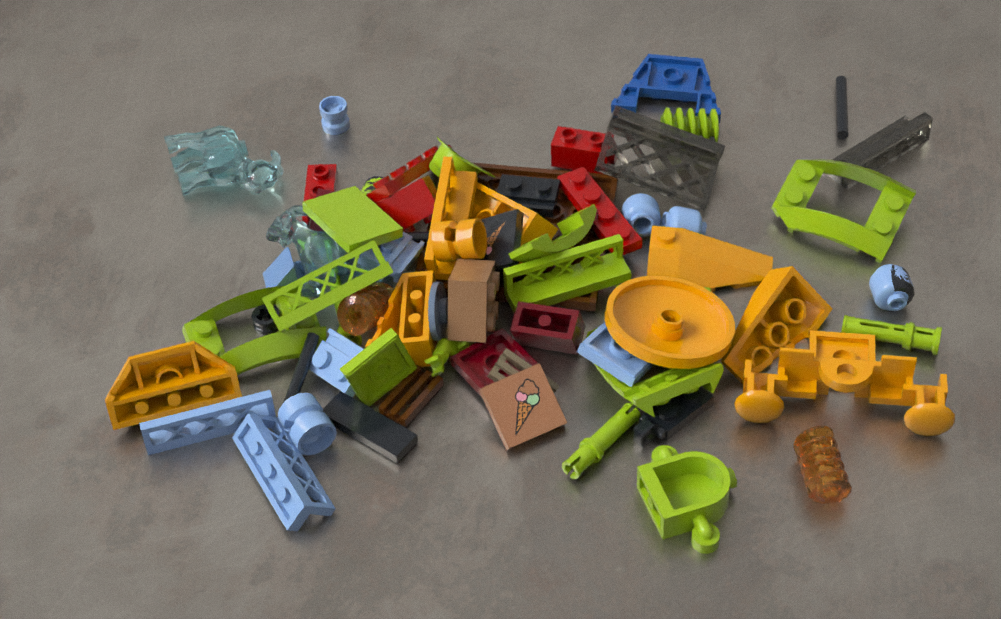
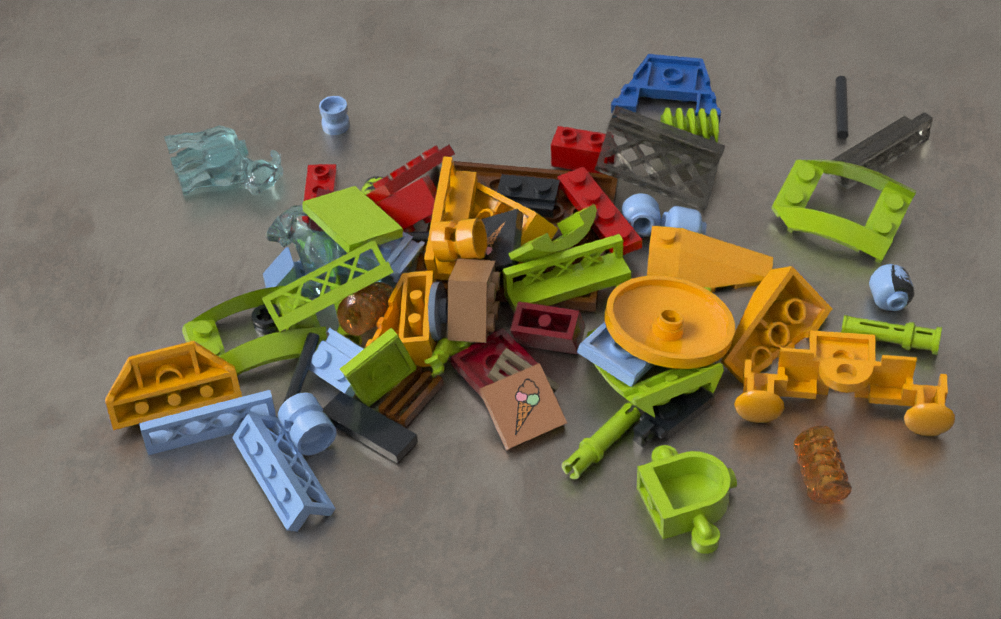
(460, 163): lime piece -> none

